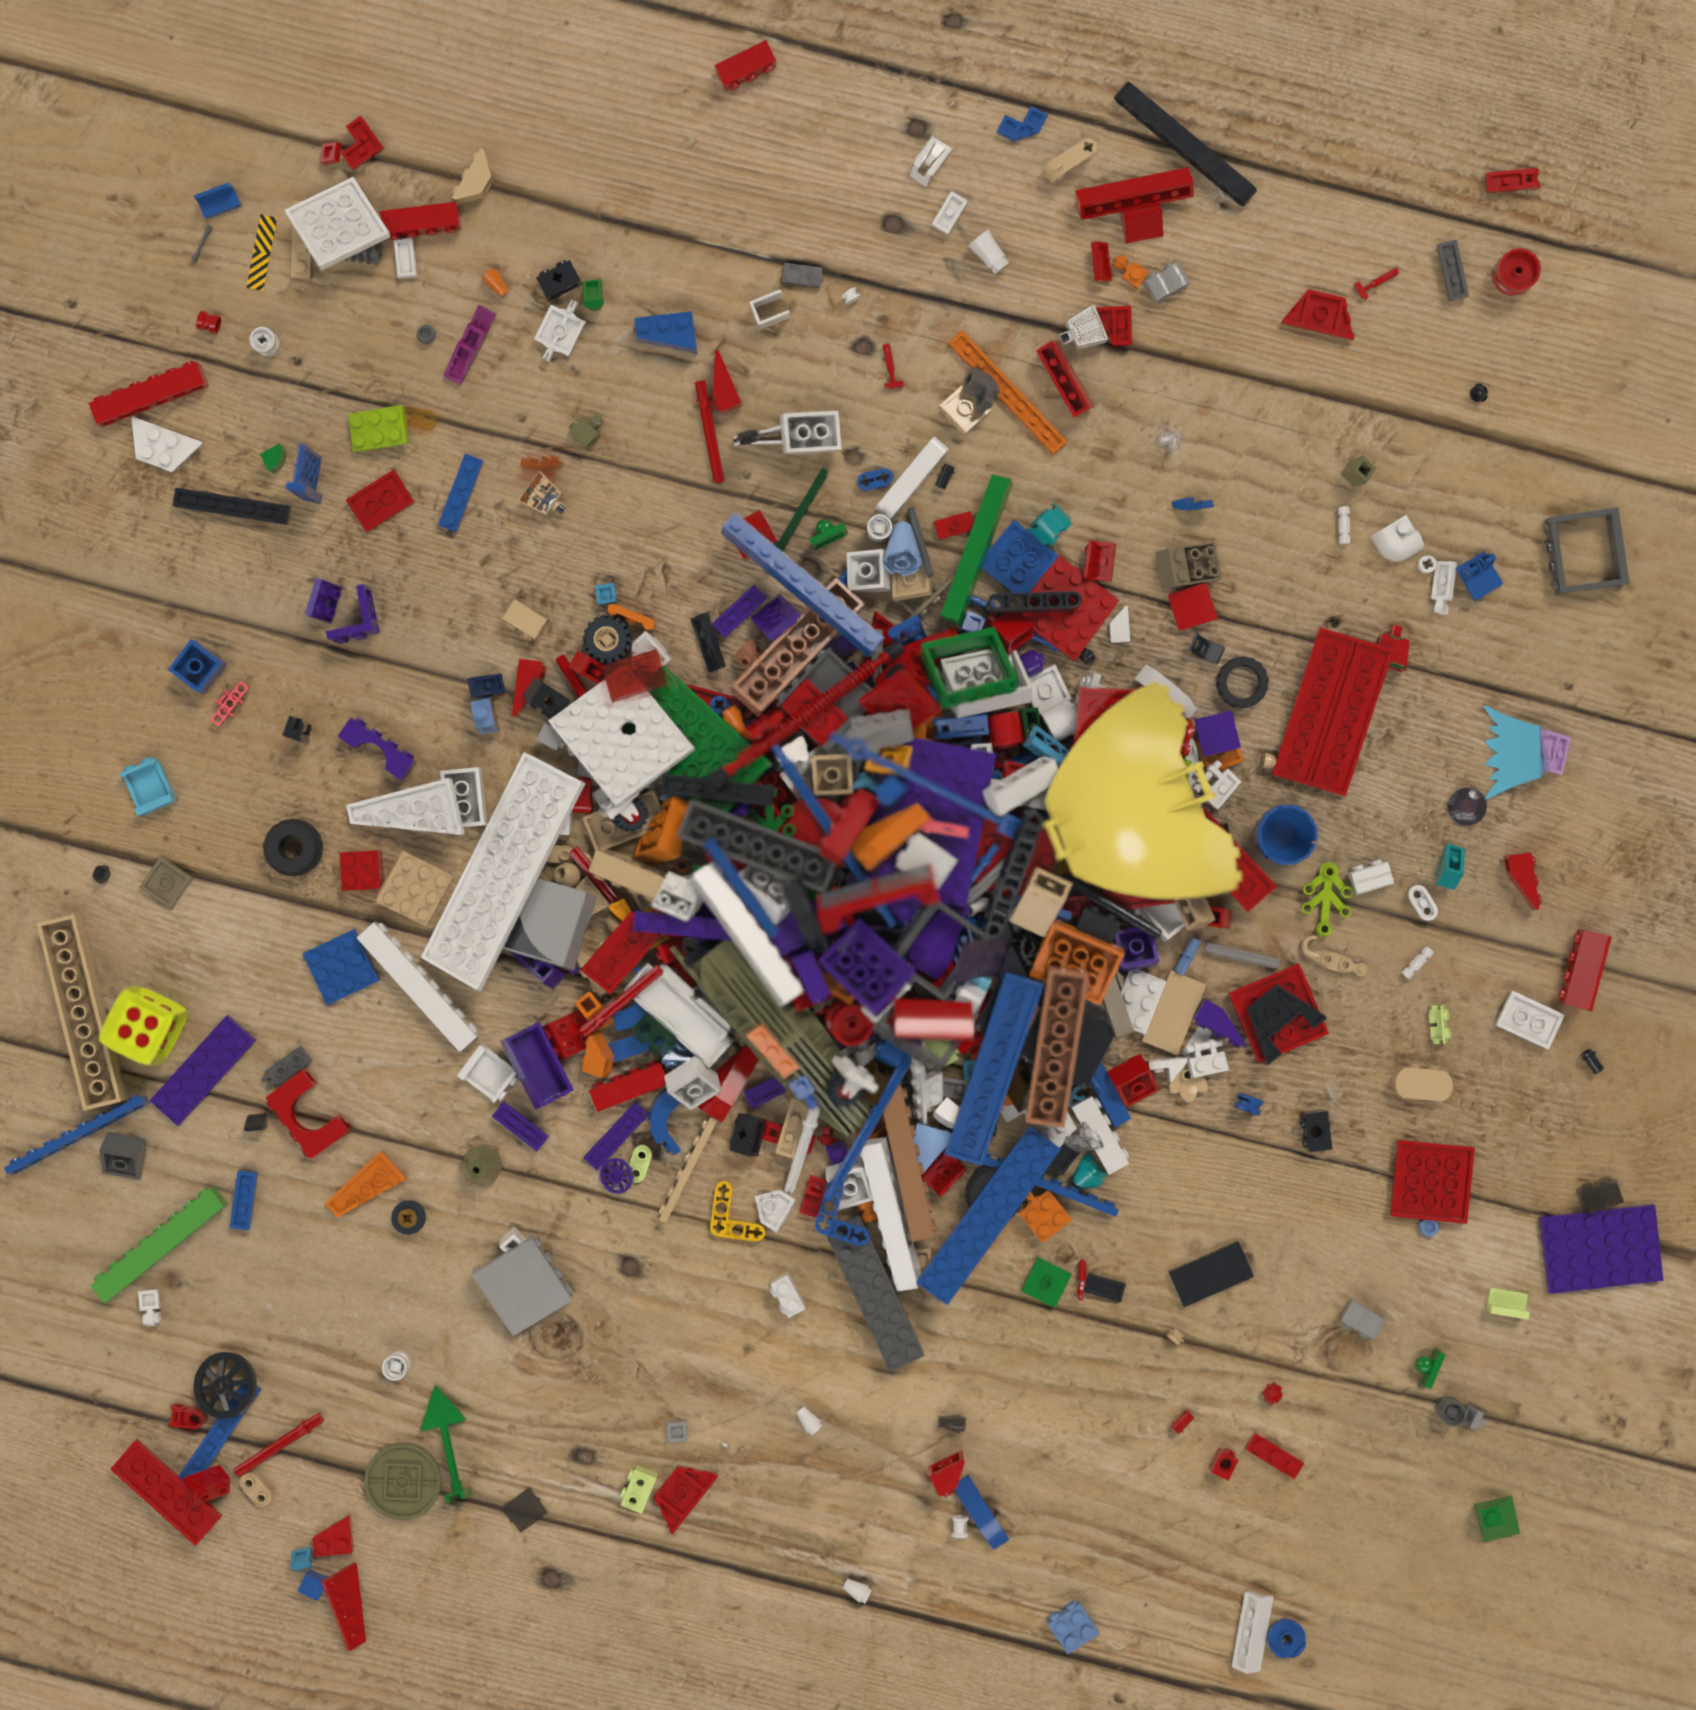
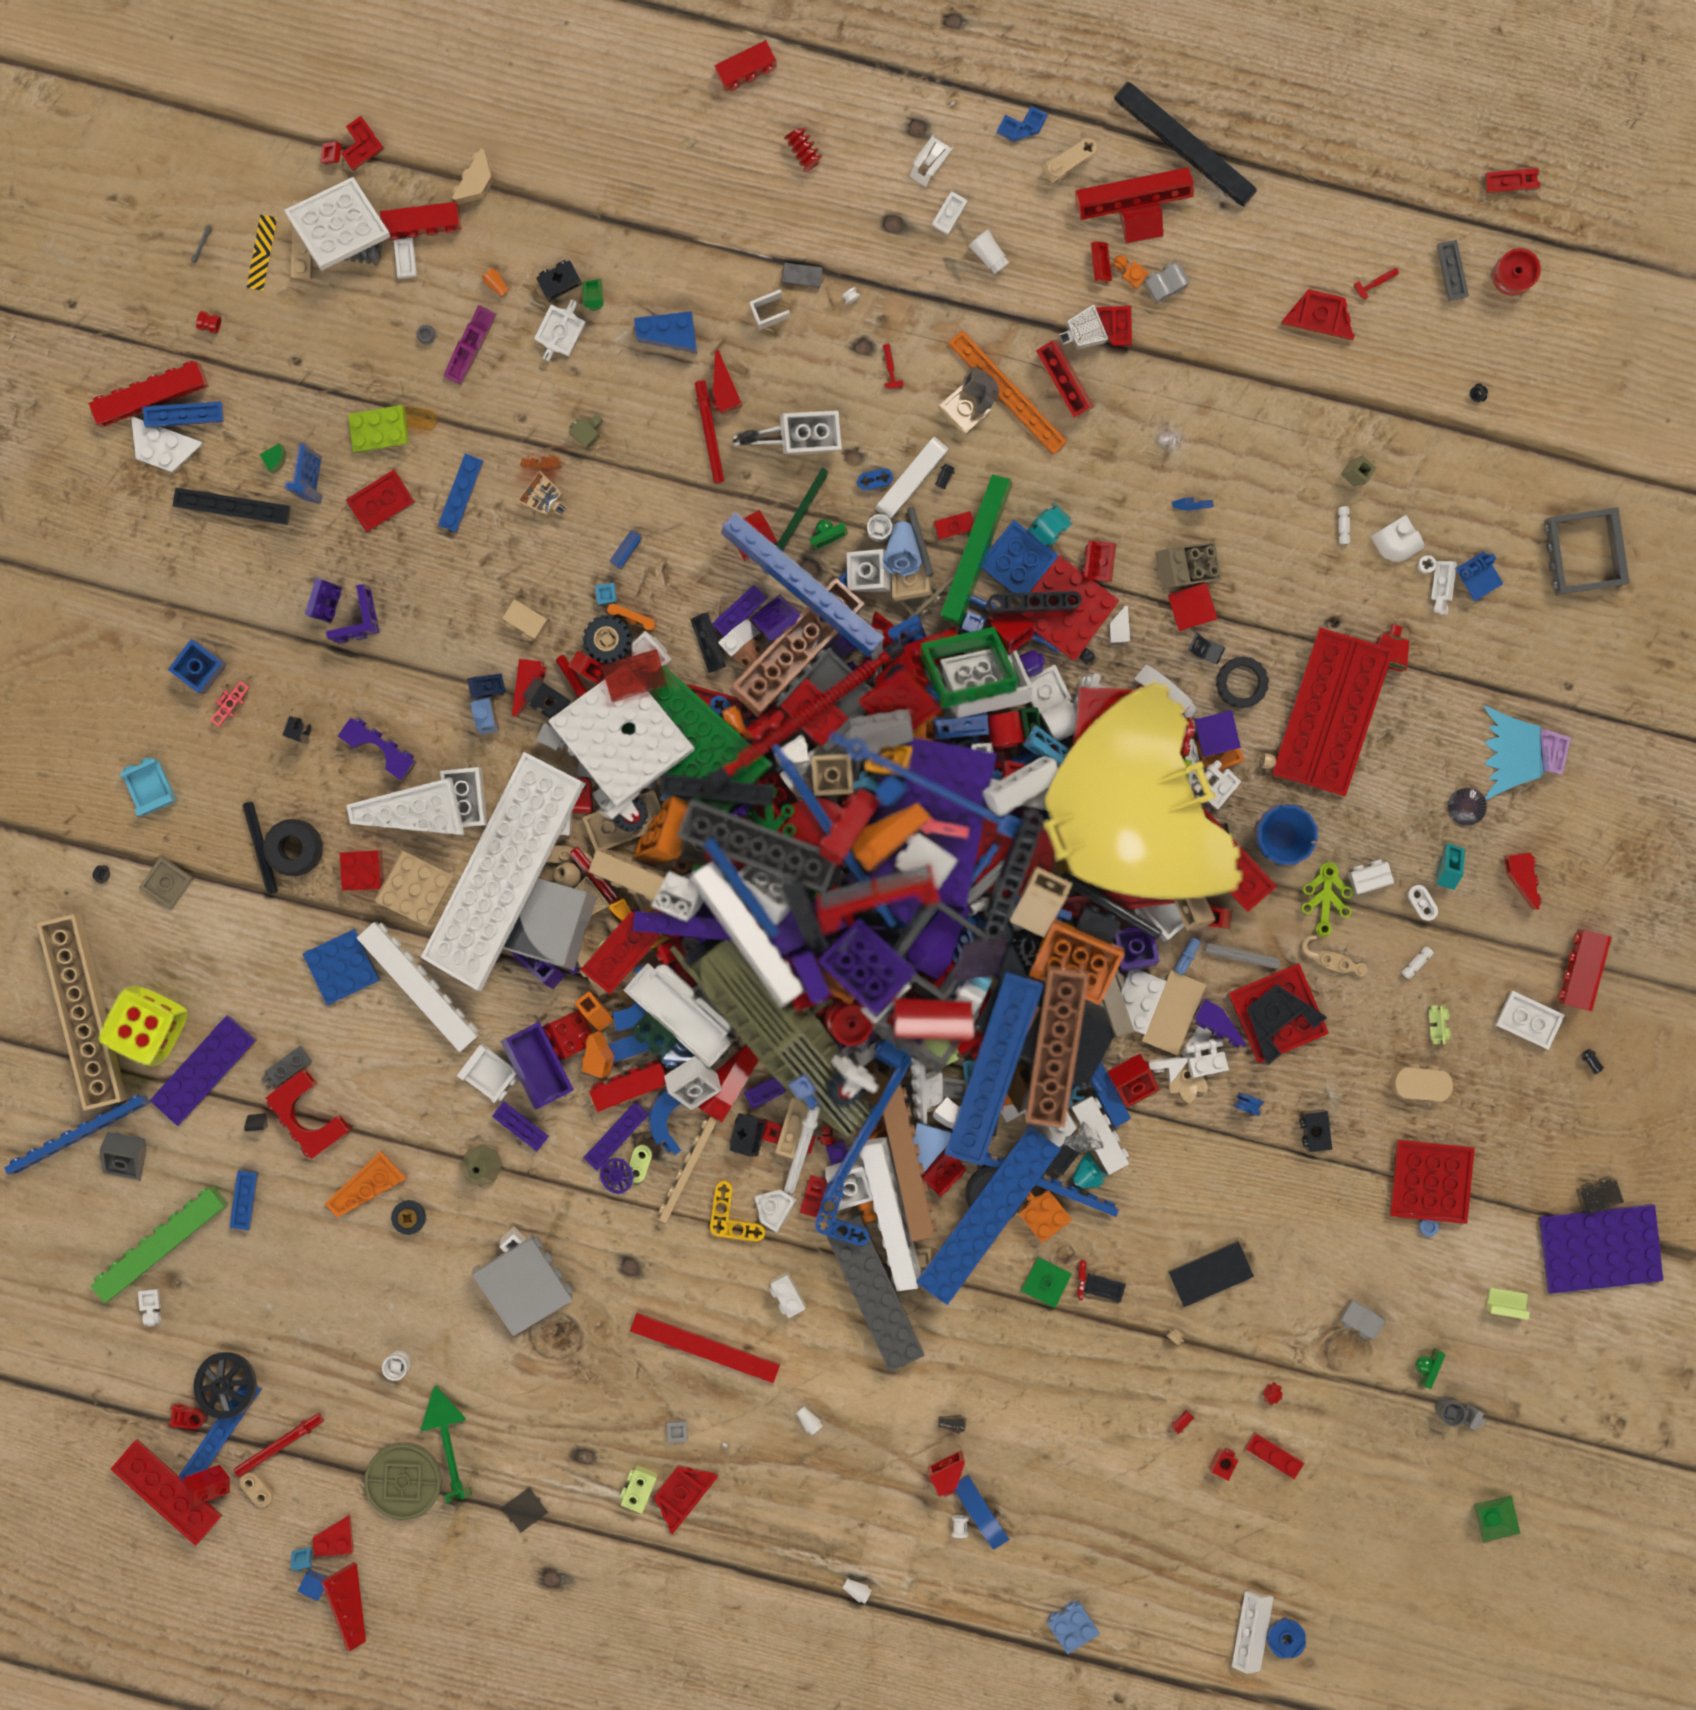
(183, 414): none -> blue plate
(218, 200): blue panel -> none
(257, 839): none -> black axle
(265, 342): white wheel -> none
(600, 1018): red axle -> none
(626, 549): none -> blue slope
(705, 1347): none -> red tile
(738, 637): none -> white slope
(772, 1050): orange plate -> none
(803, 149): none -> red piece

